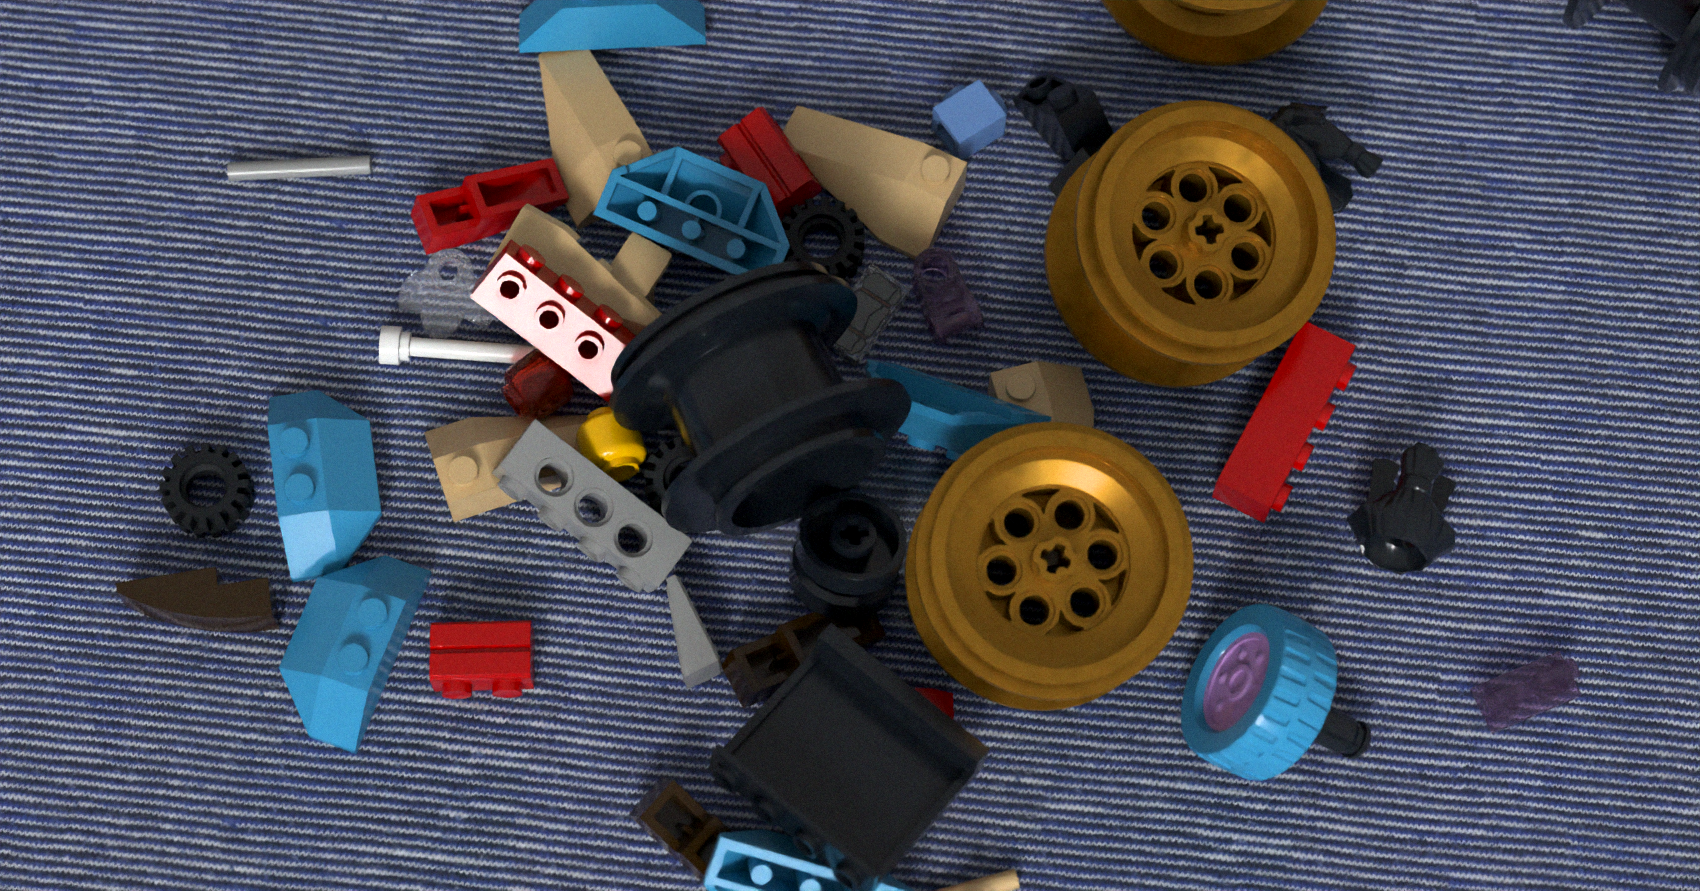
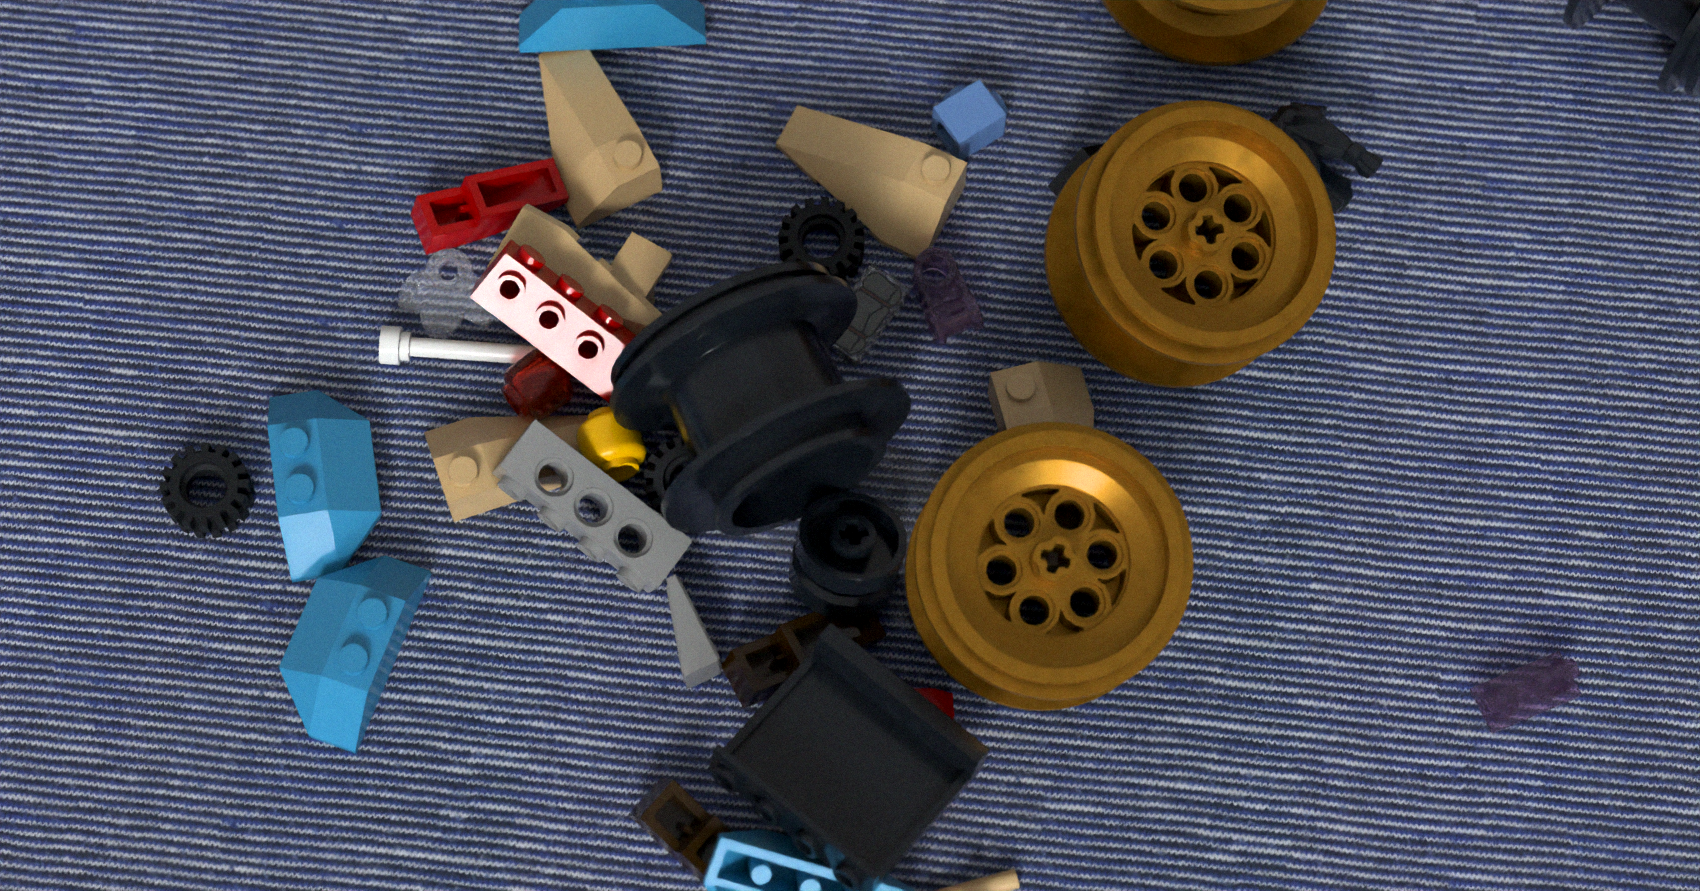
(203, 601): dark brown slope -> none
(299, 168): light grey bar -> none
(482, 658): red brick -> none
(696, 210): dark azure wedge -> none
(766, 154): red brick -> none
(949, 412): dark azure wedge -> none
(1063, 114): black slope -> none
(1266, 695): dark azure wheel -> none
(1284, 422): red brick -> none
(1405, 525): black piece -> none

